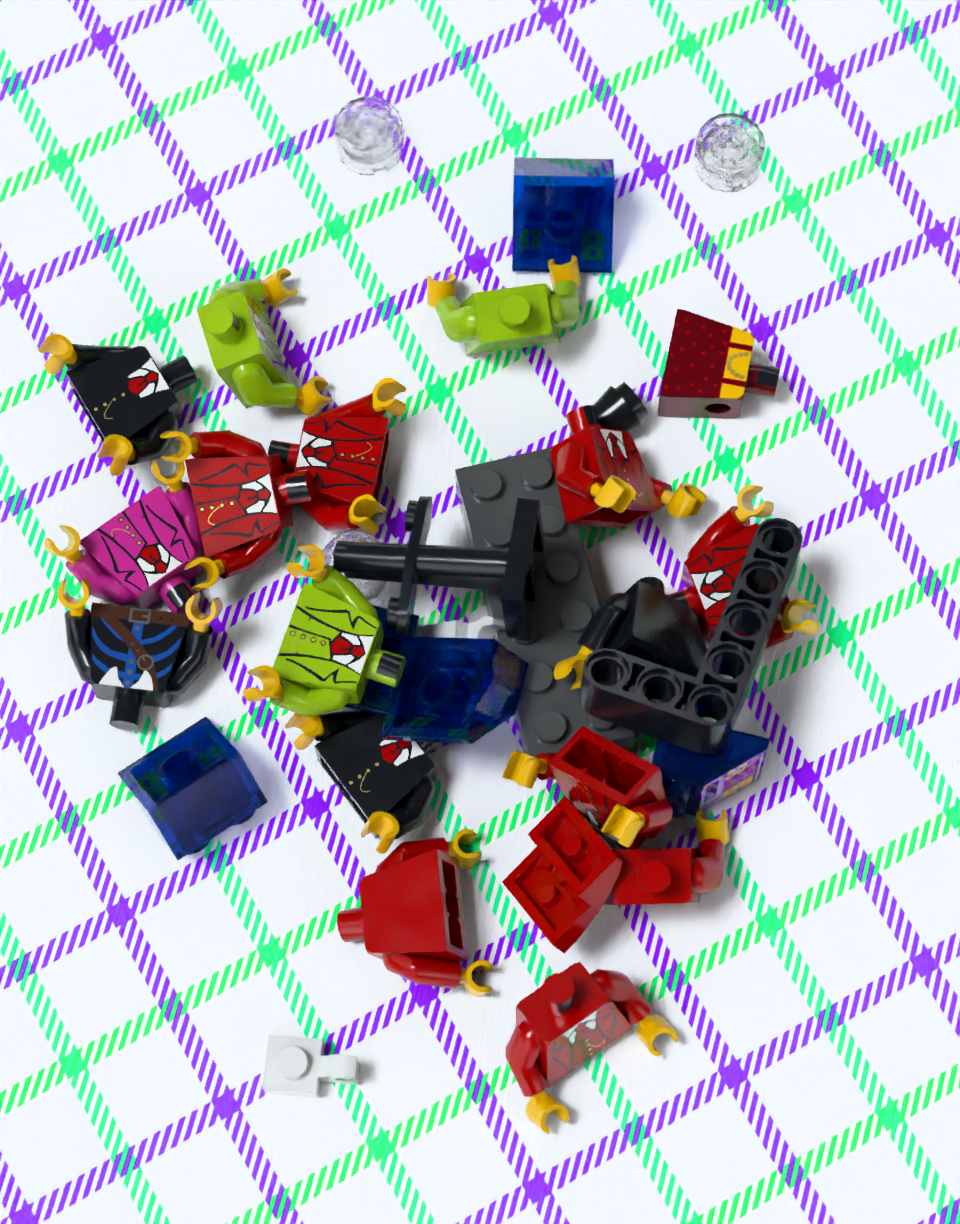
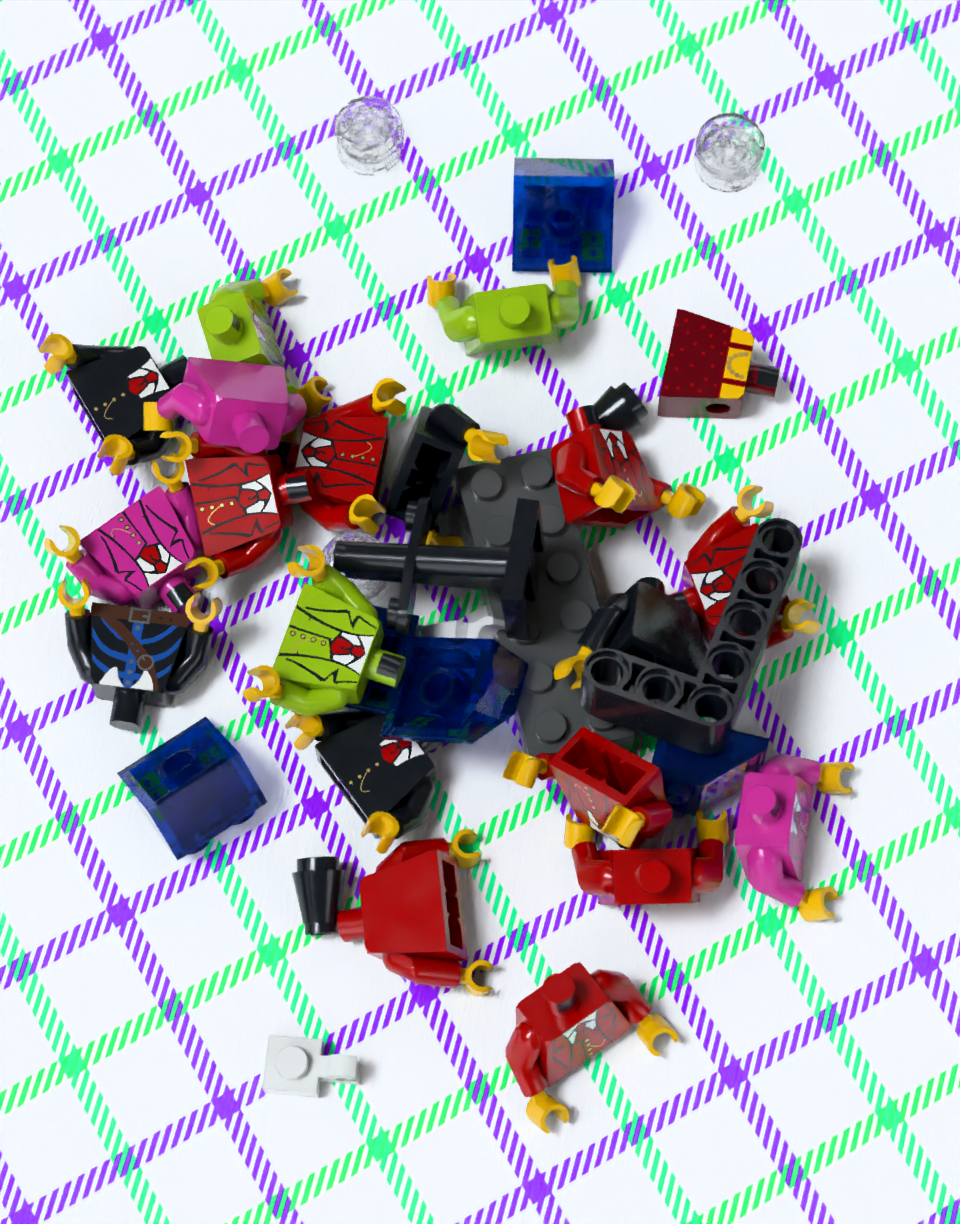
(230, 405): none -> dark pink torso
(319, 893): none -> black cone
(433, 459): none -> black torso
(564, 875): red slope -> none
(776, 826): none -> dark pink torso

